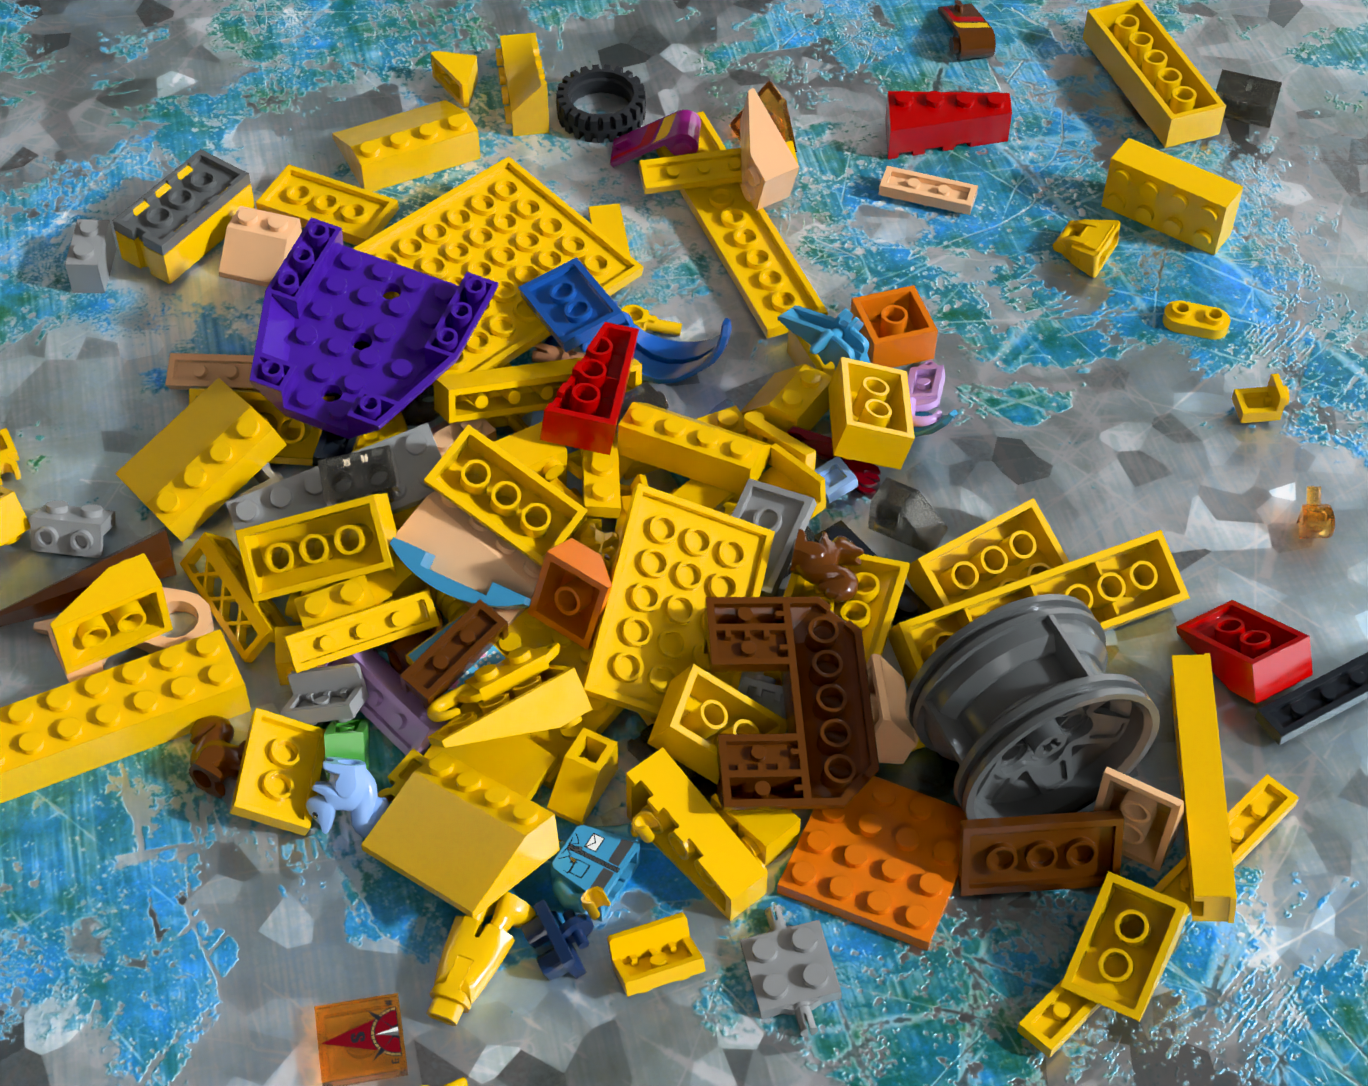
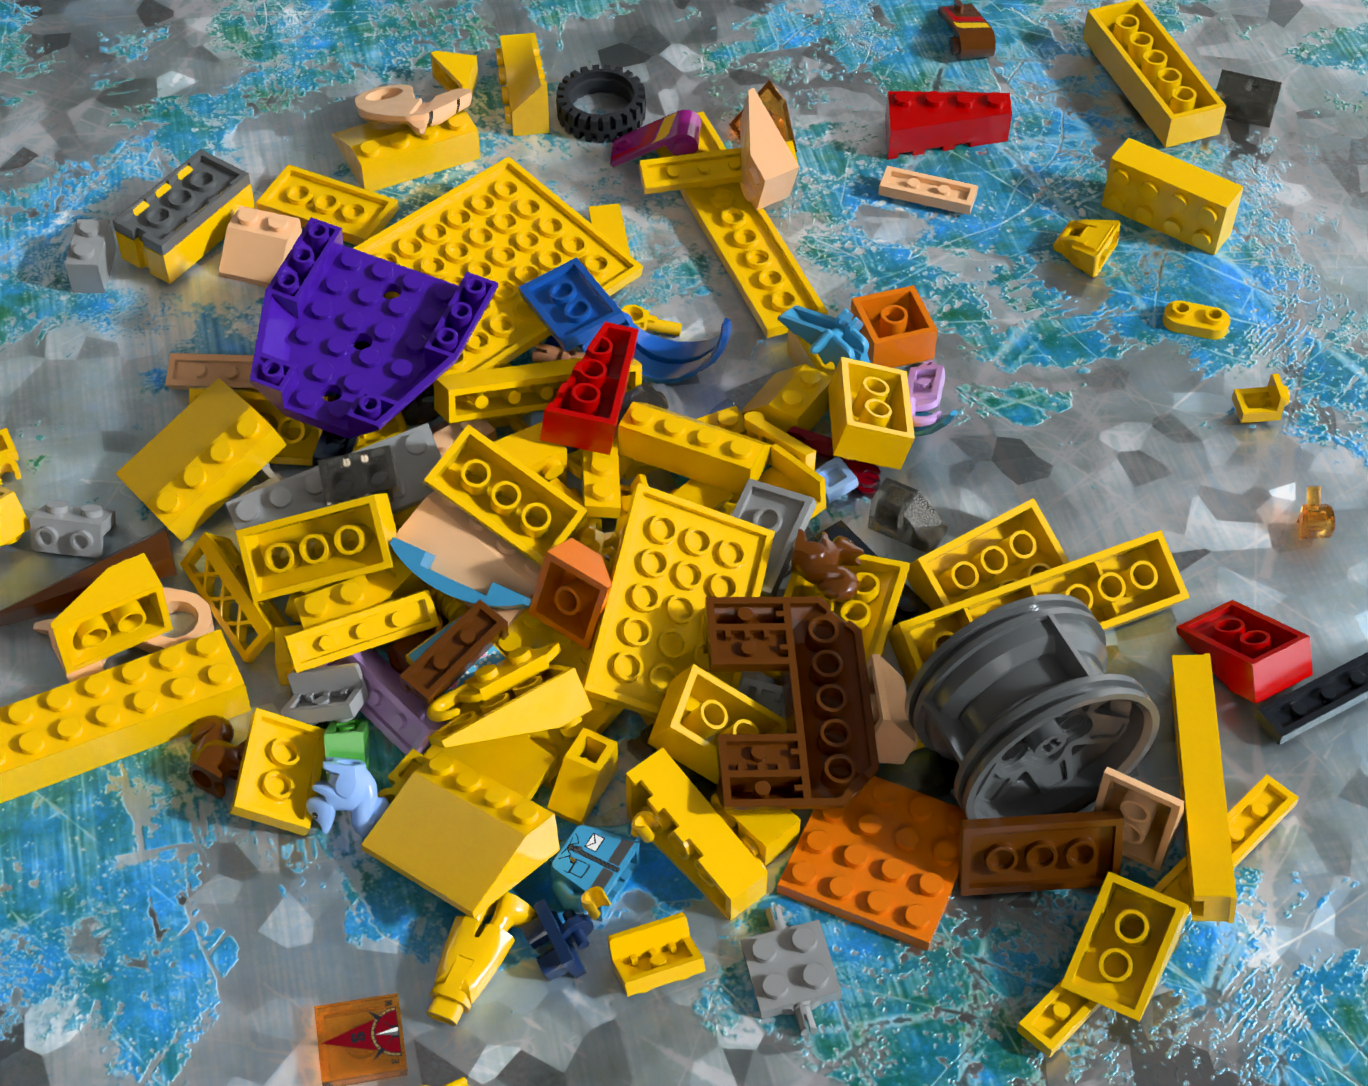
(398, 105): none -> light nougat animal

